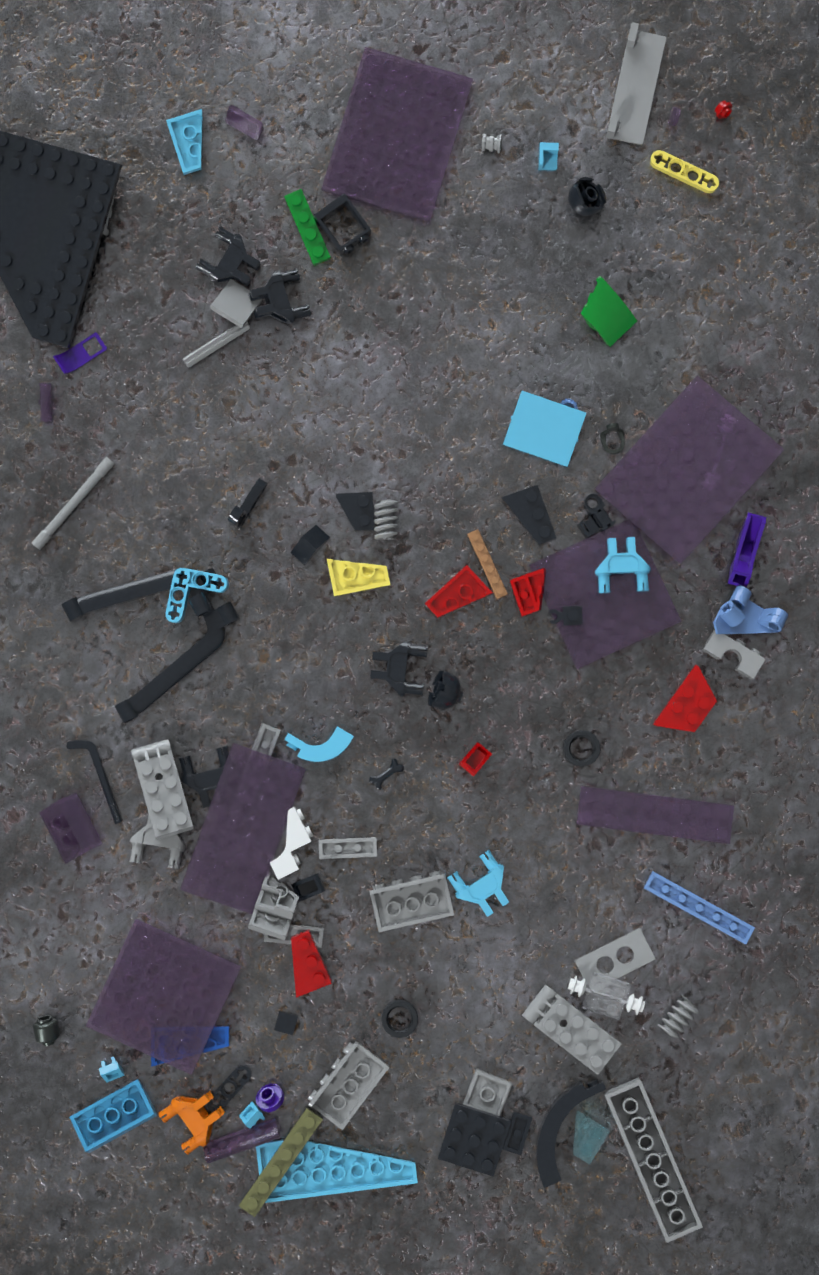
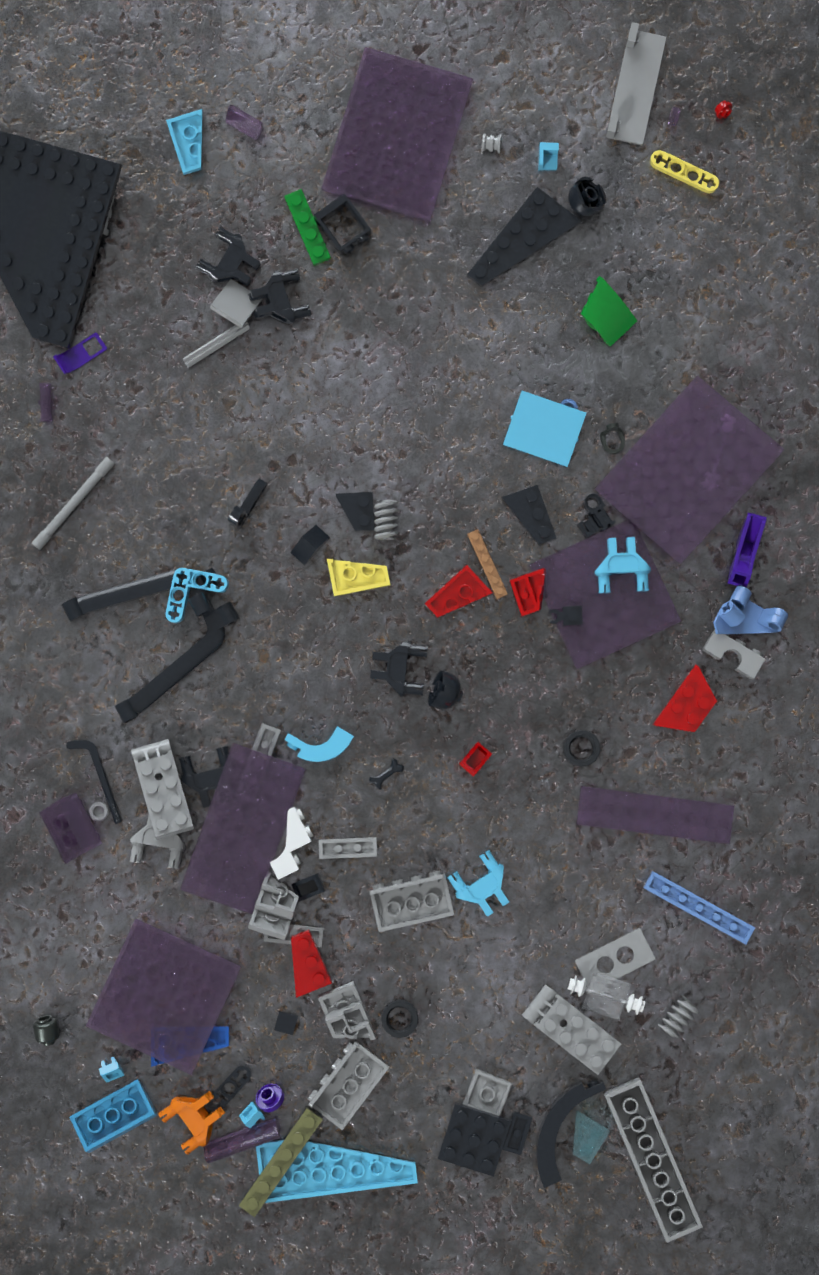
(99, 811): none -> light grey tile
(346, 1013): none -> light grey slope
(528, 231): none -> black wing

